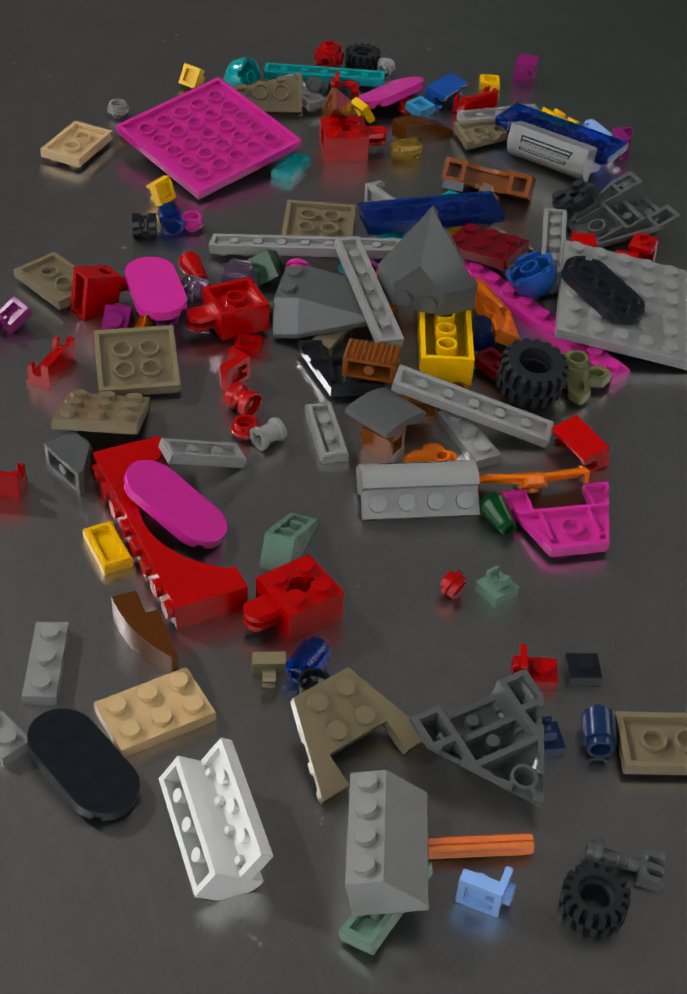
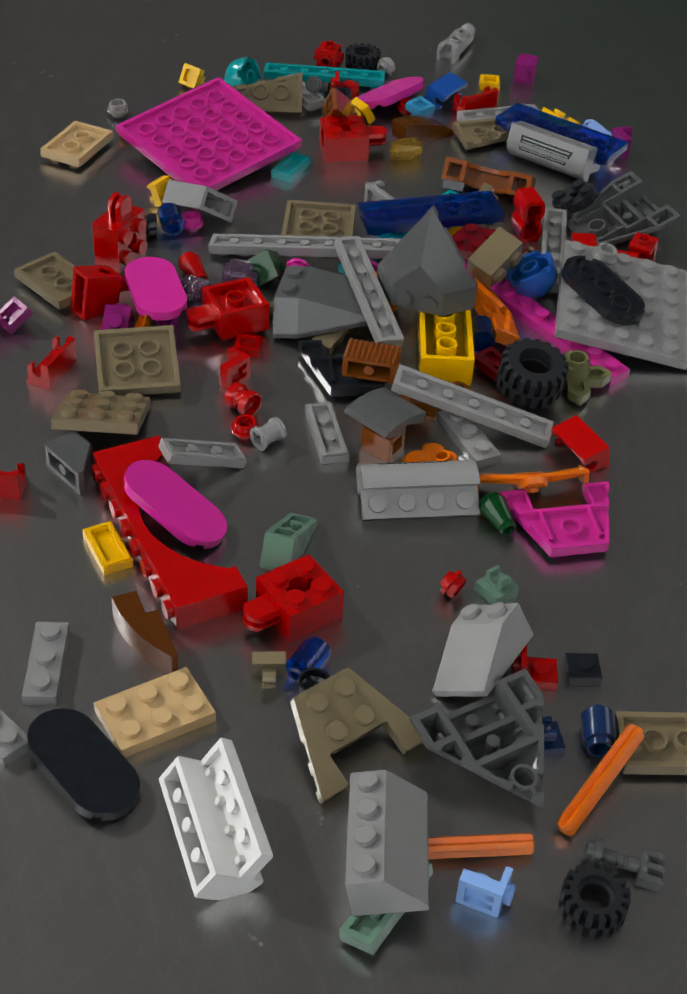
(119, 233): none -> red brick
(200, 199): none -> light grey slope
(456, 43): none -> light grey plate
(481, 649): none -> light grey slope
(495, 257): none -> dark tan piece
(528, 214): none -> red brick
(600, 780): none -> orange axle
(605, 253): none -> light grey plate

